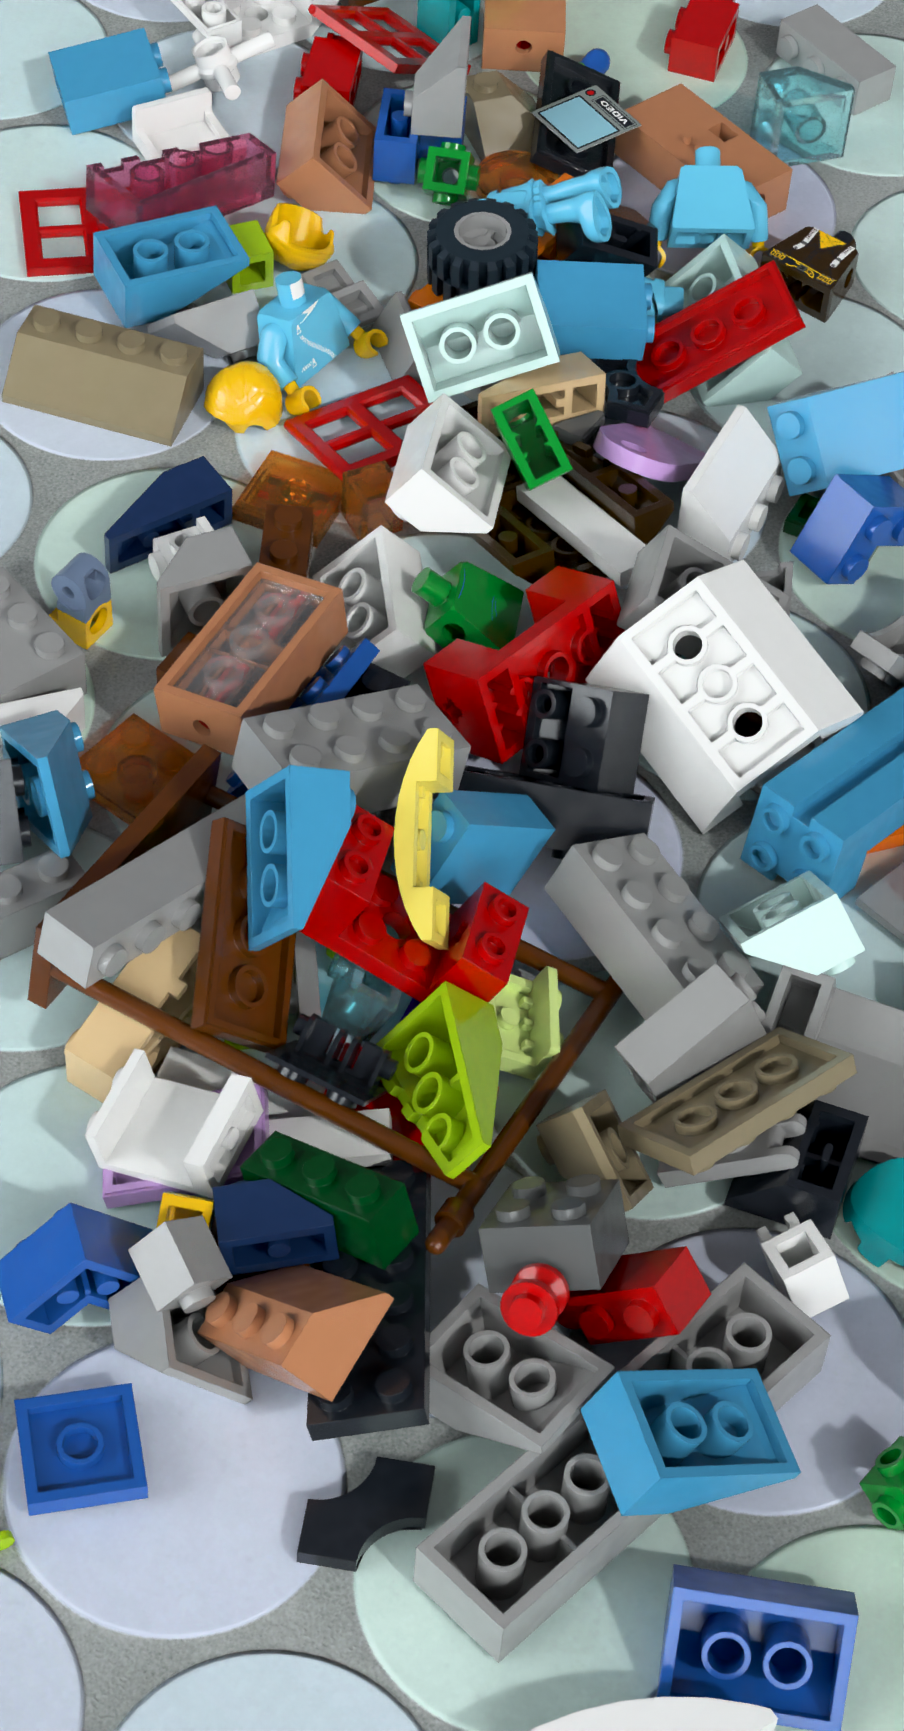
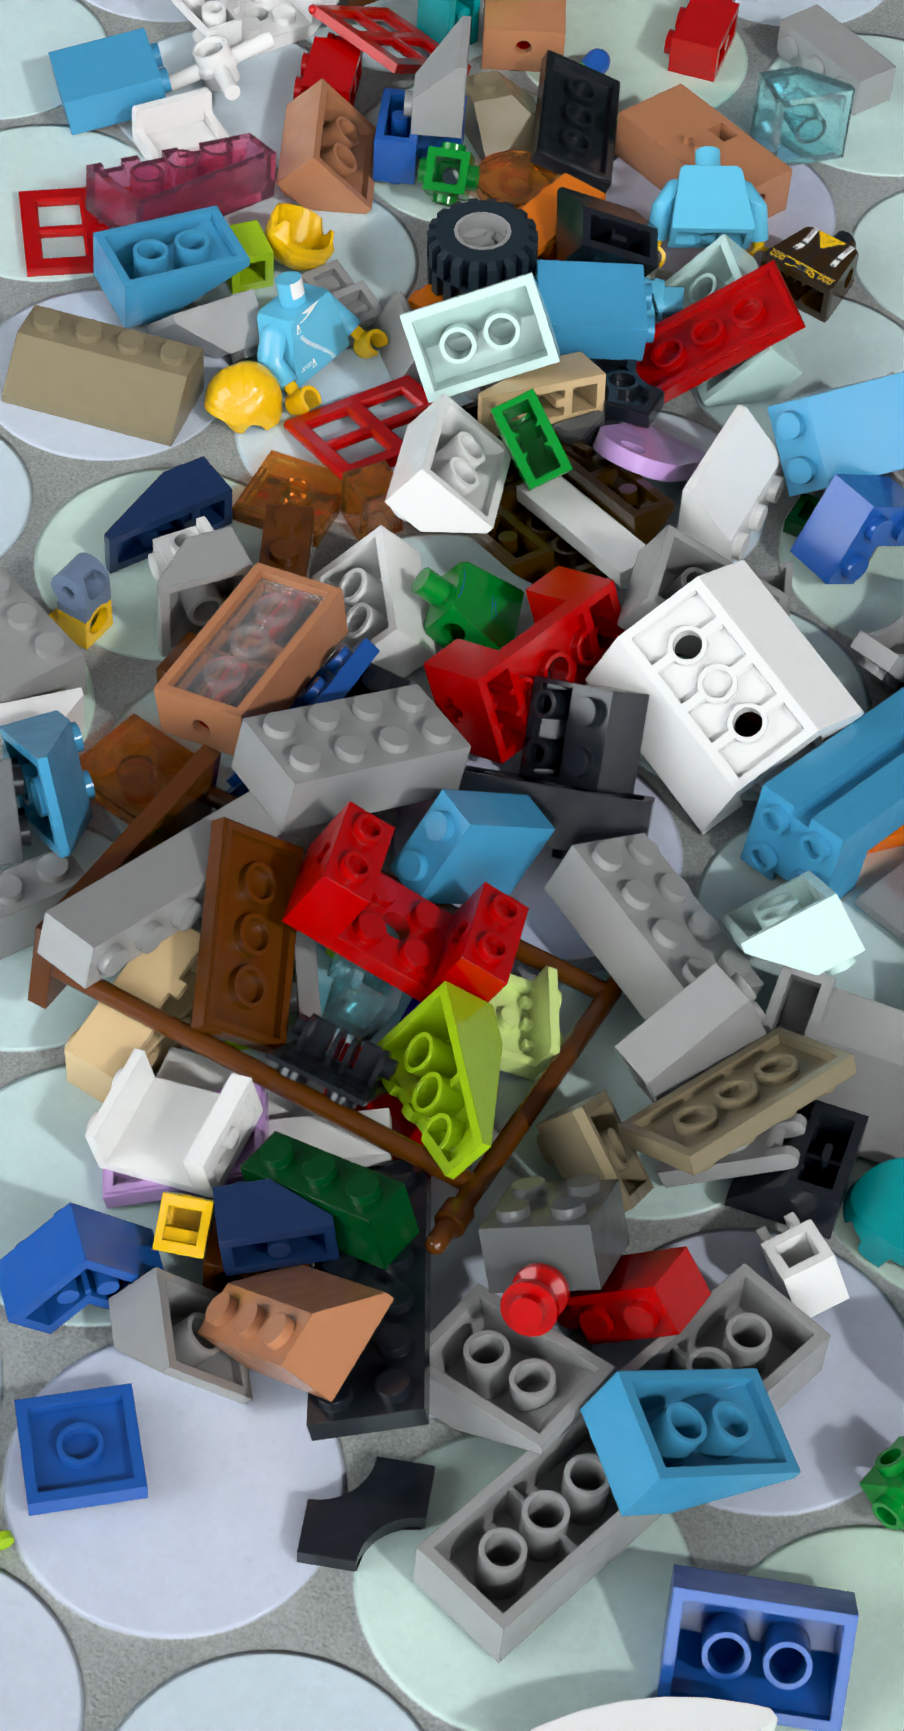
(180, 1264): light grey brick -> none
(291, 843): dark azure slope -> none
(427, 773): light yellow slope -> none
(575, 200): medium azure piece -> none
(586, 118): sticker -> none

